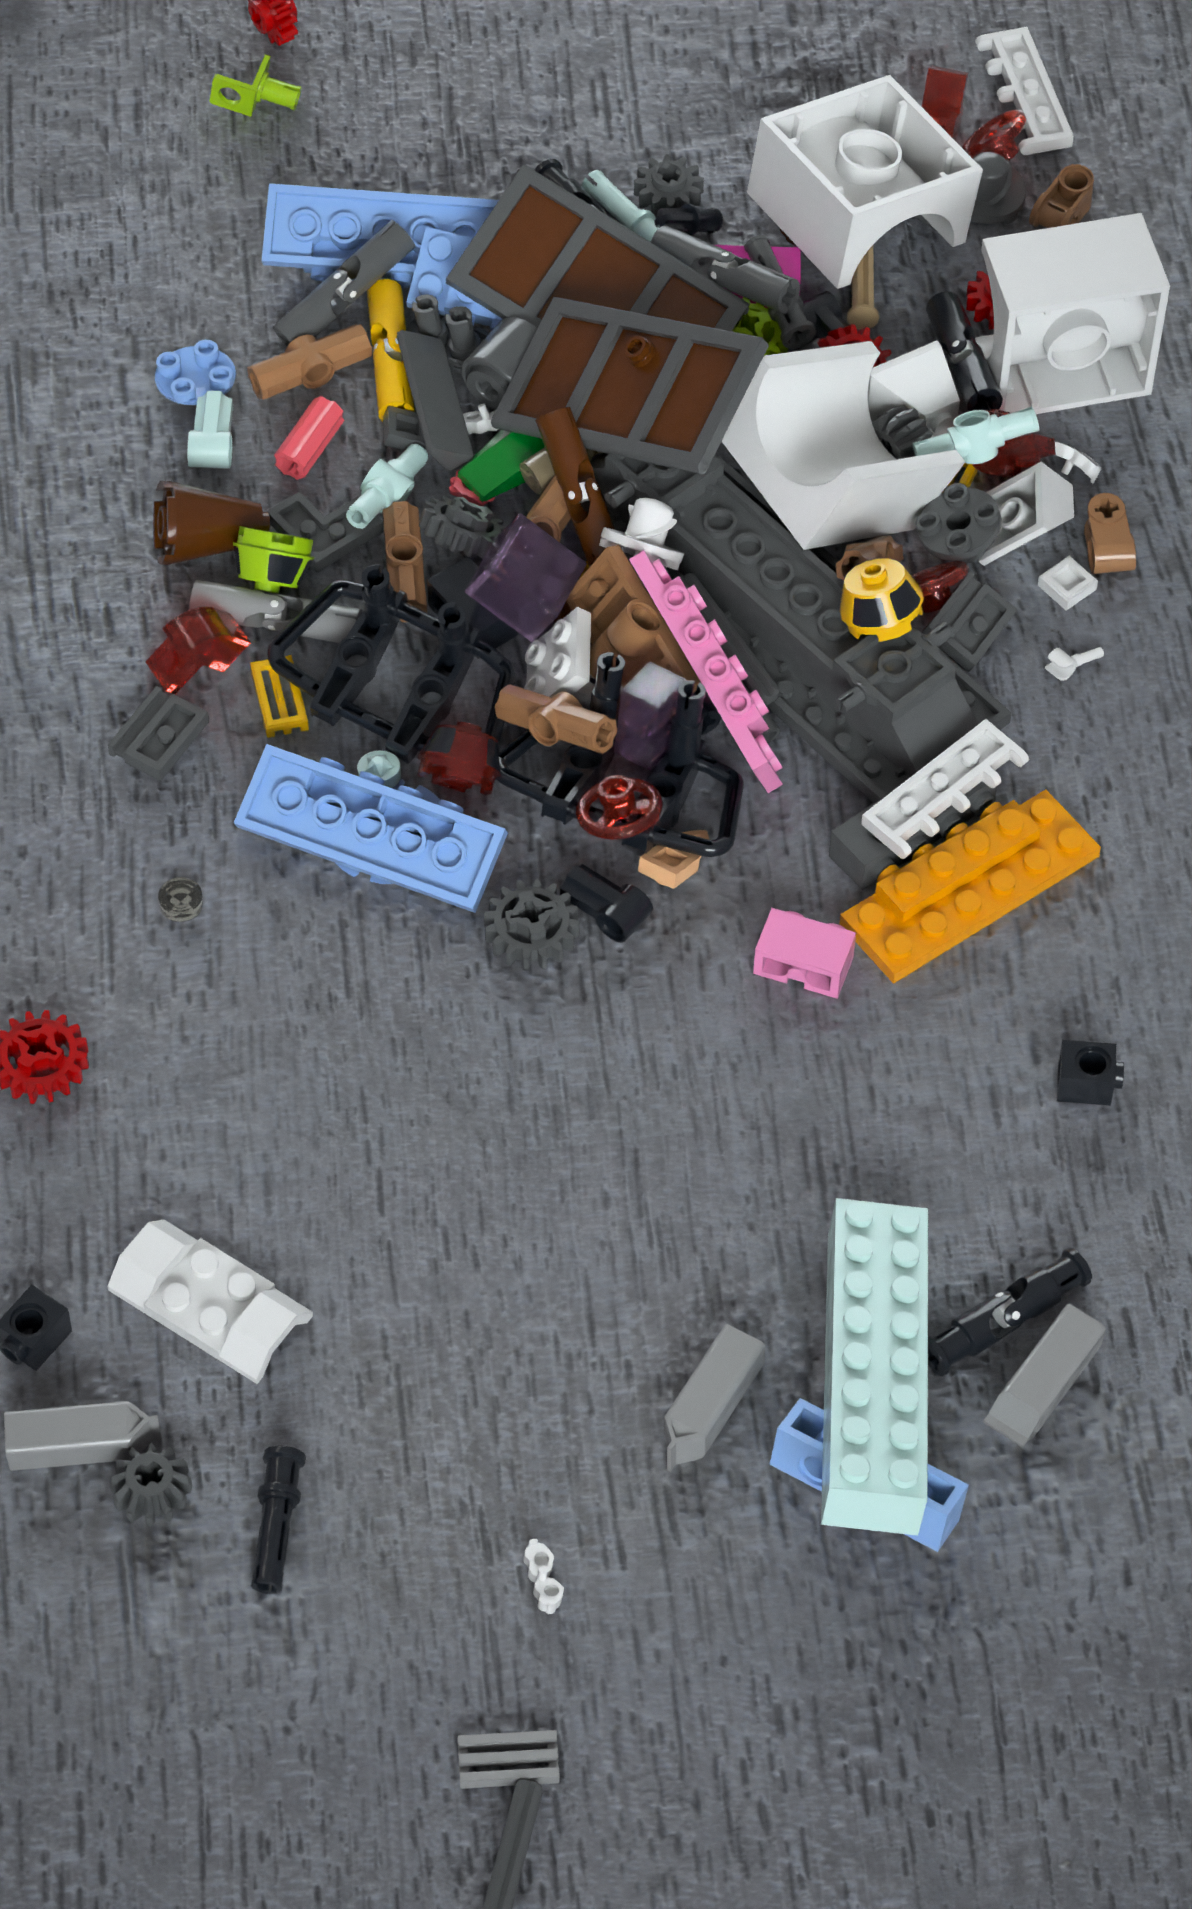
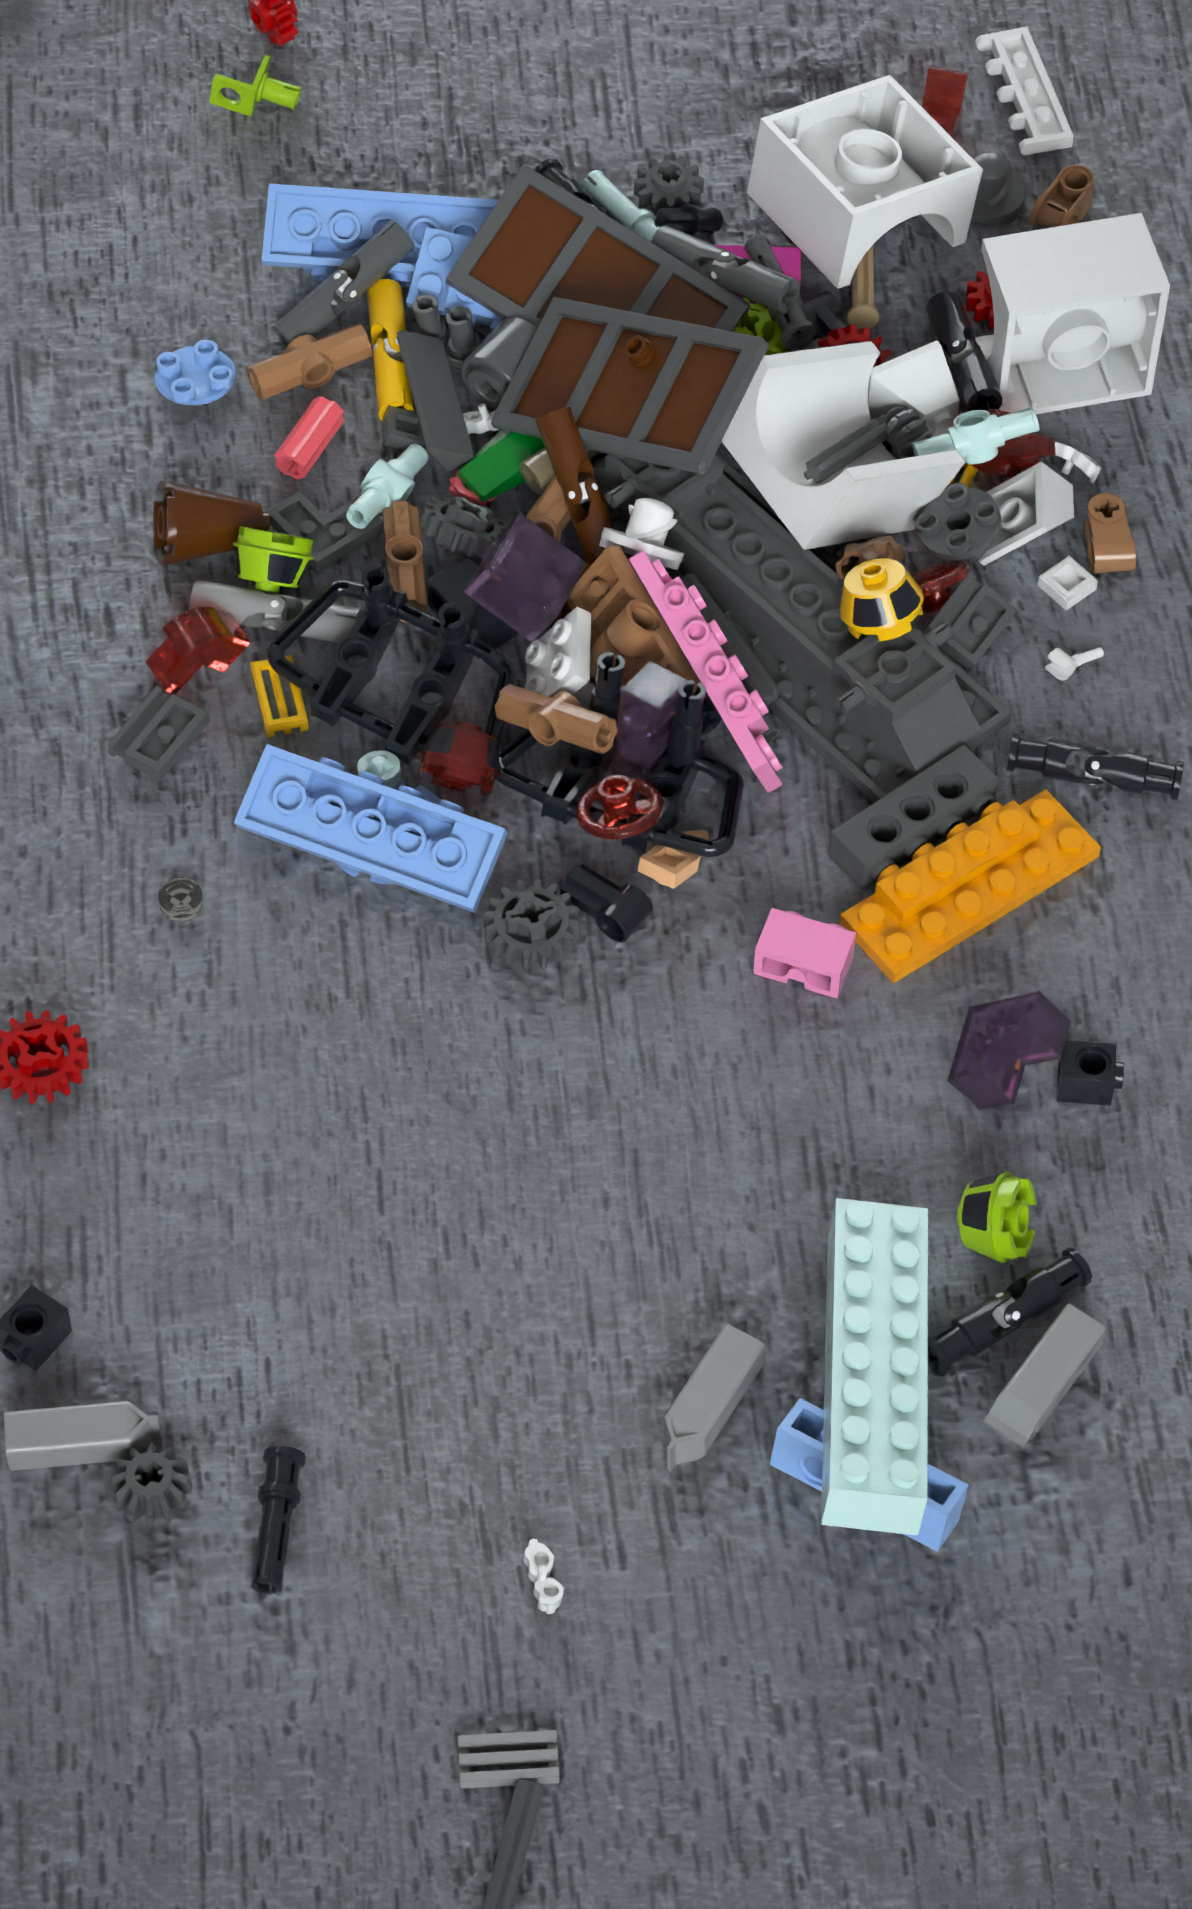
(206, 1297): white piece -> none
(211, 439): light aqua piece -> none
(846, 451): none -> dark grey axle
(940, 785): white hinge -> none
(993, 138): clear red piece -> none
(996, 1216): none -> lime cone
(1000, 1042): none -> clear purple brick
(1126, 771): none -> black piece

